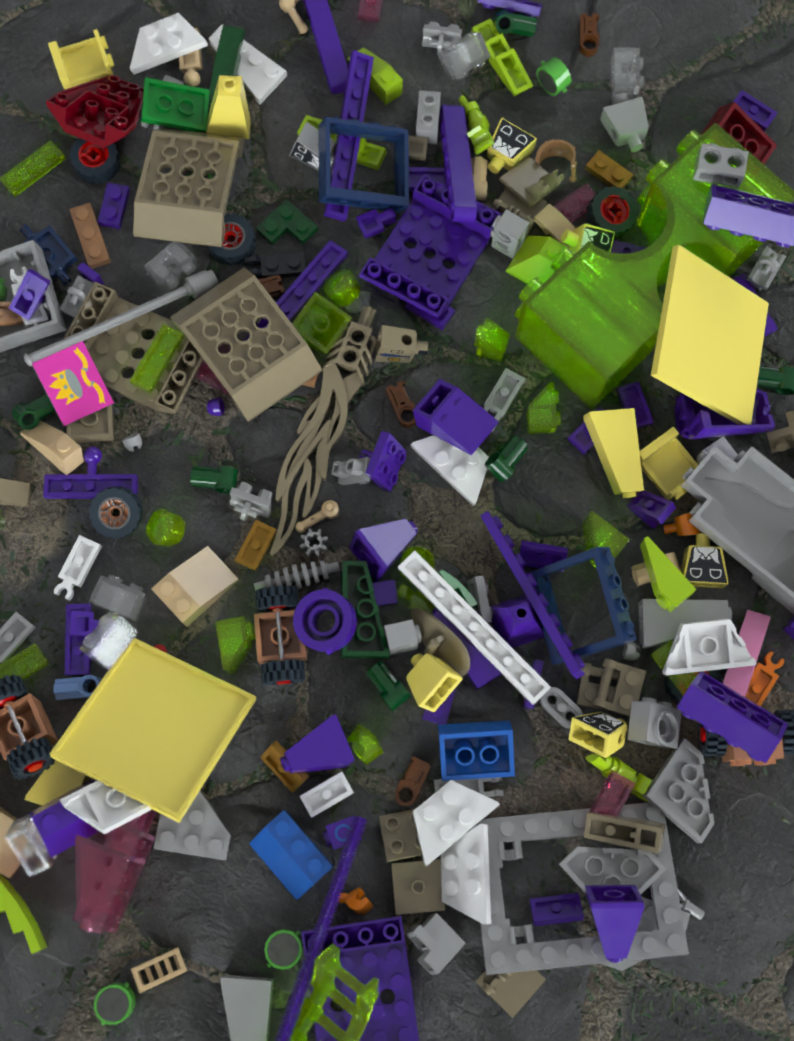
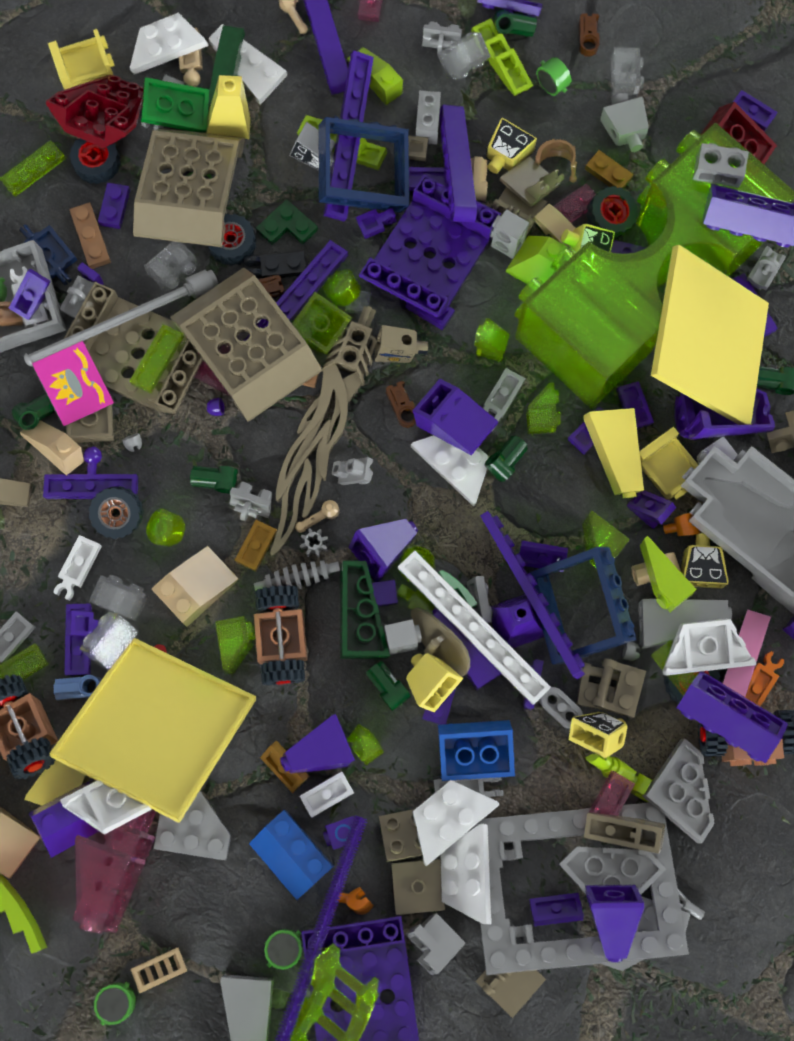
(28, 846): clear brick -> none
(307, 616): dark purple piece -> none
(385, 461): dark purple plate -> none
(414, 779): reddish brown piece -> none
(478, 126): lime piece -> none
(654, 723): light grey brick -> none

